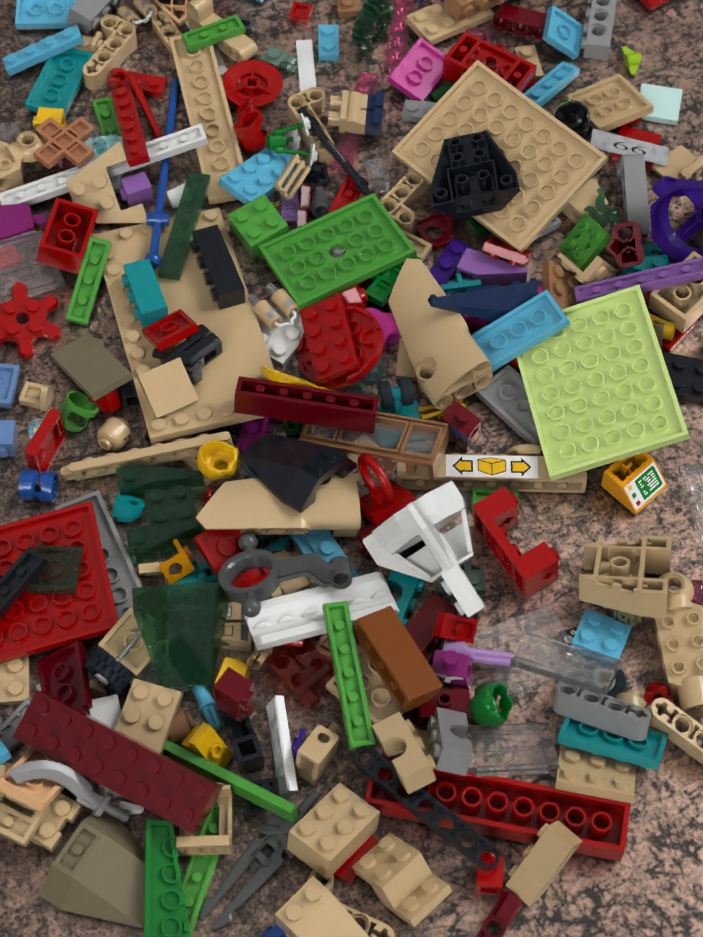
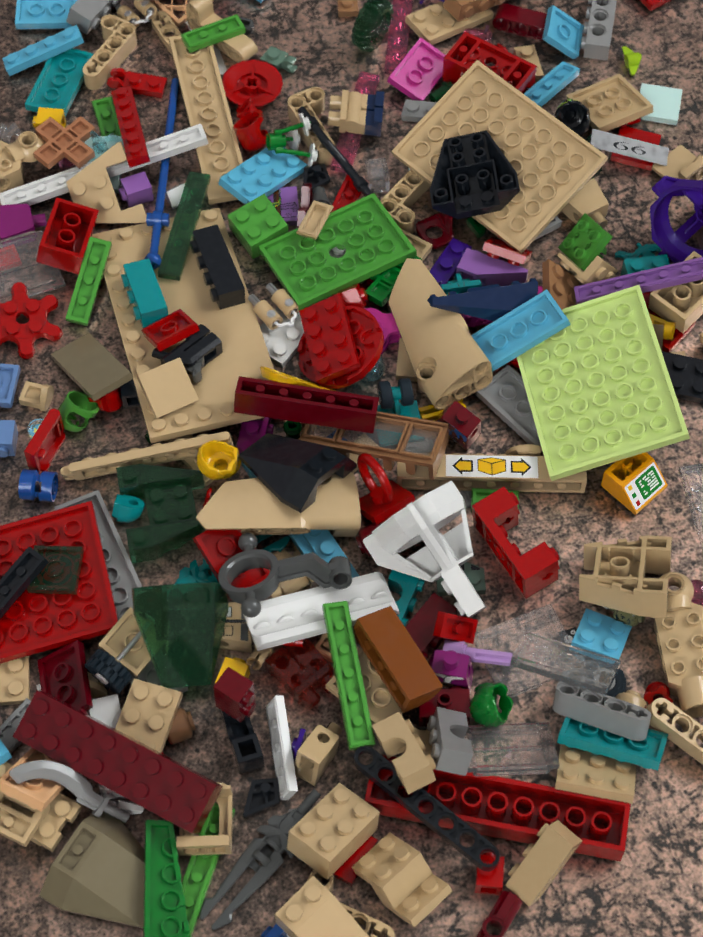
(91, 44): tan bracket -> none
(114, 434): tan head -> none
(144, 105): red bar -> none
(152, 569): tan tile -> none
(182, 558): light orange bracket -> none
(208, 707): medium azure axle -> none
(208, 745): yellow brick -> none
(238, 784): bright green tile -> none
(300, 12): red tile -> none
(302, 175): tan tile -> none
(305, 64): white sticker -> none
(314, 220): none -> tan tile
(328, 42): medium azure plate -> none
(604, 219): clear green piece -> none
(626, 237): dark red piece -> none
(632, 176): light grey beam -> none

